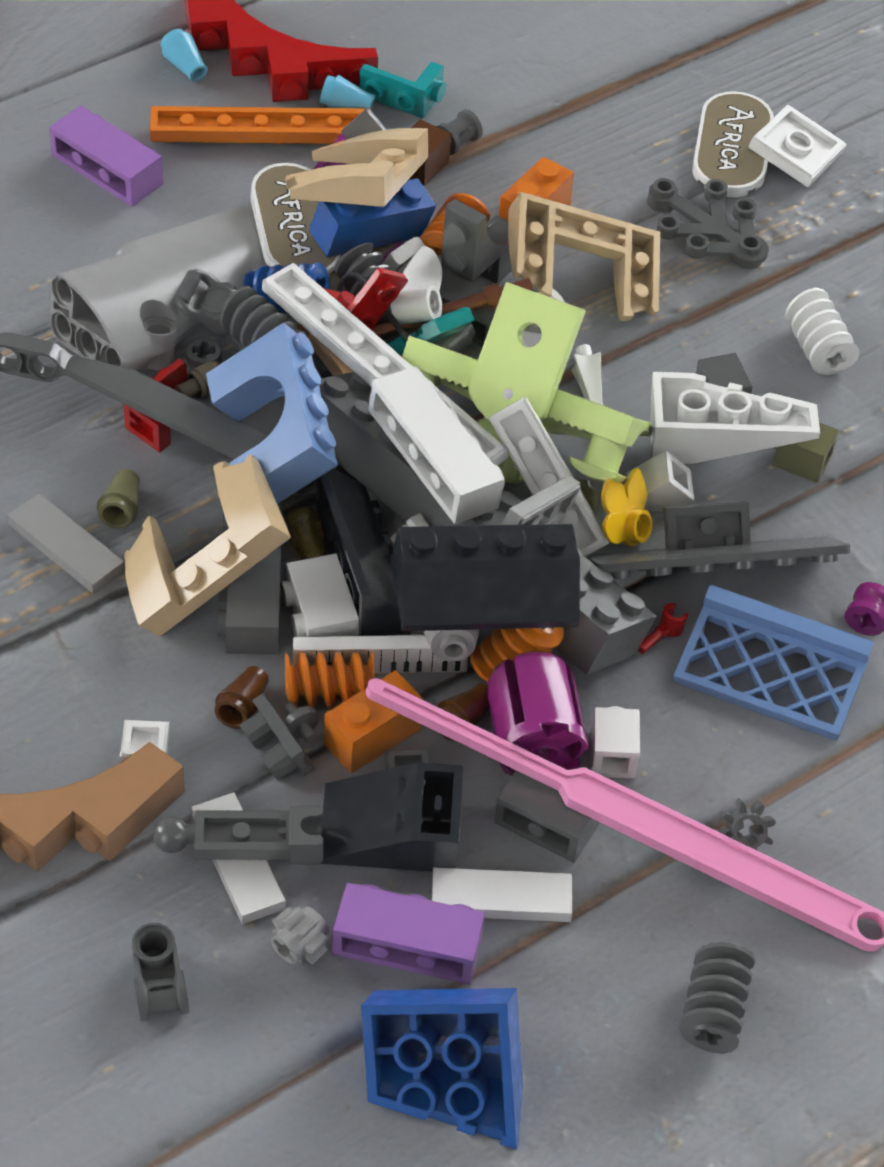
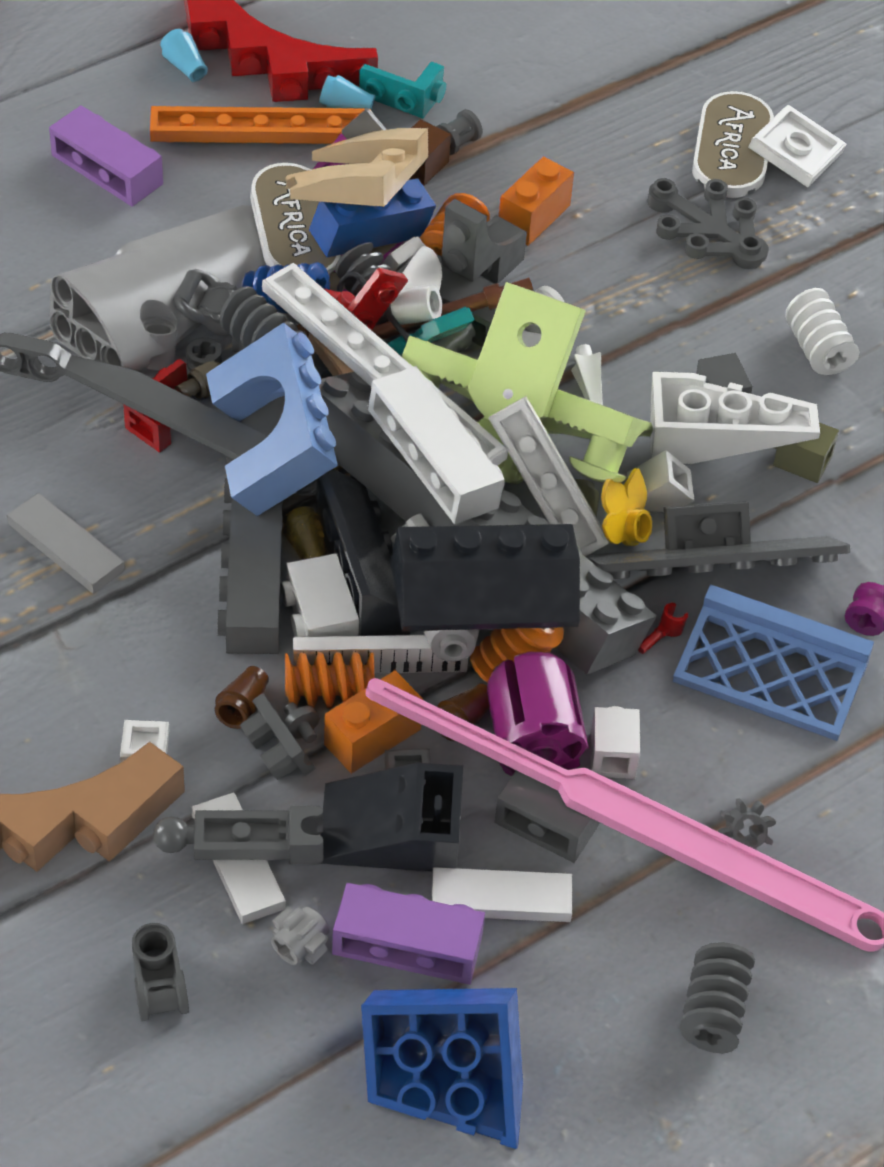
(119, 501): olive cone -> none
(256, 528): tan wedge -> none
(545, 506): light grey tile -> none
(635, 250): tan wedge -> none

